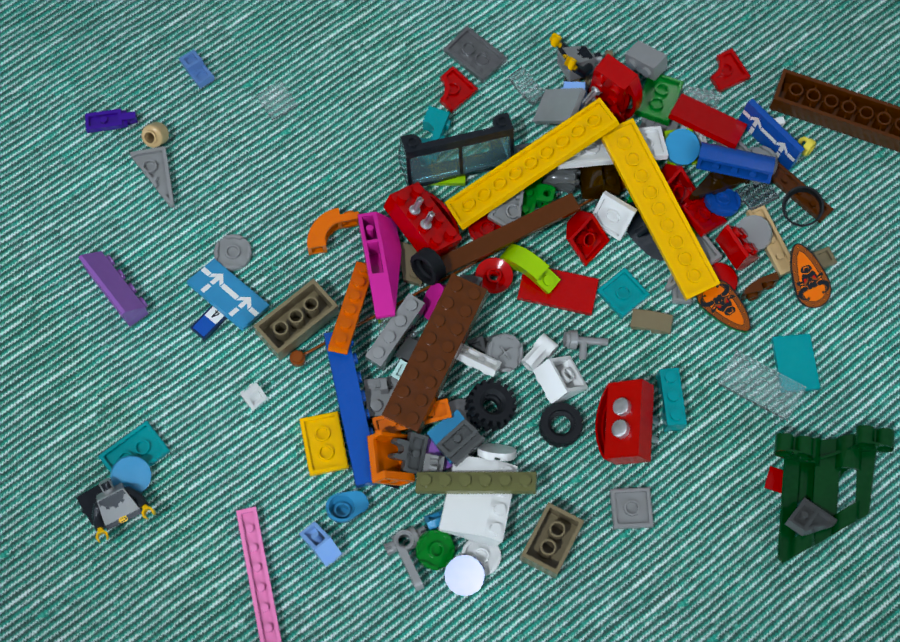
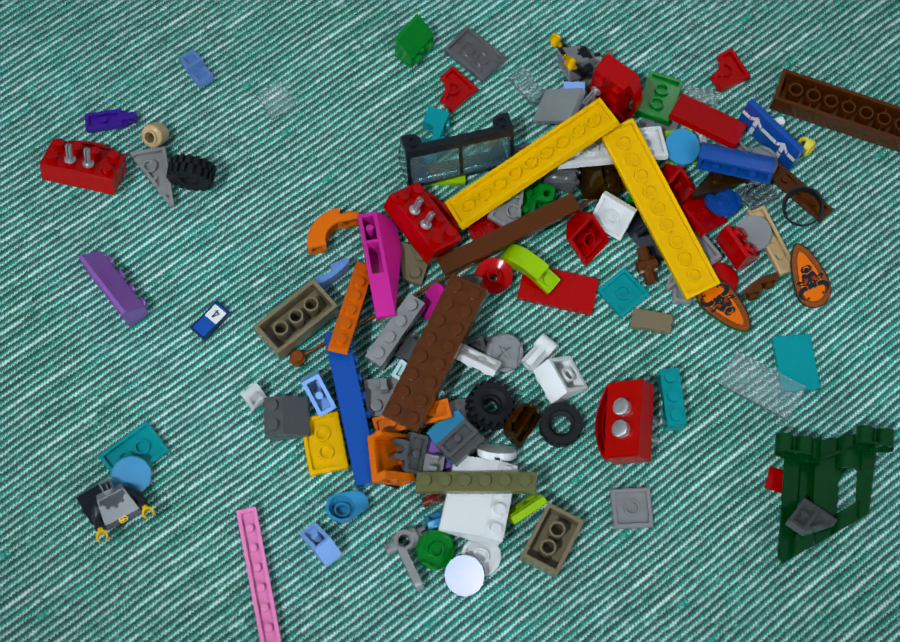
(83, 165): none -> red piece
(191, 172): none -> black tyre
(228, 294): dark azure tile -> none
(233, 252): light grey tile -> none
(286, 417): none -> dark grey slope
(318, 392): none -> light blue slope
(338, 269): none -> medium blue slope
(413, 42): none -> green slope
(428, 266): black tyre -> none
(431, 500): none -> clear red tile
(521, 423): none -> dark brown slope
(526, 507): none -> lime plate
(571, 341): light grey piece -> none
(646, 60): light grey brick -> none
(646, 265): none -> reddish brown axle
(825, 257): dark tan tile -> none

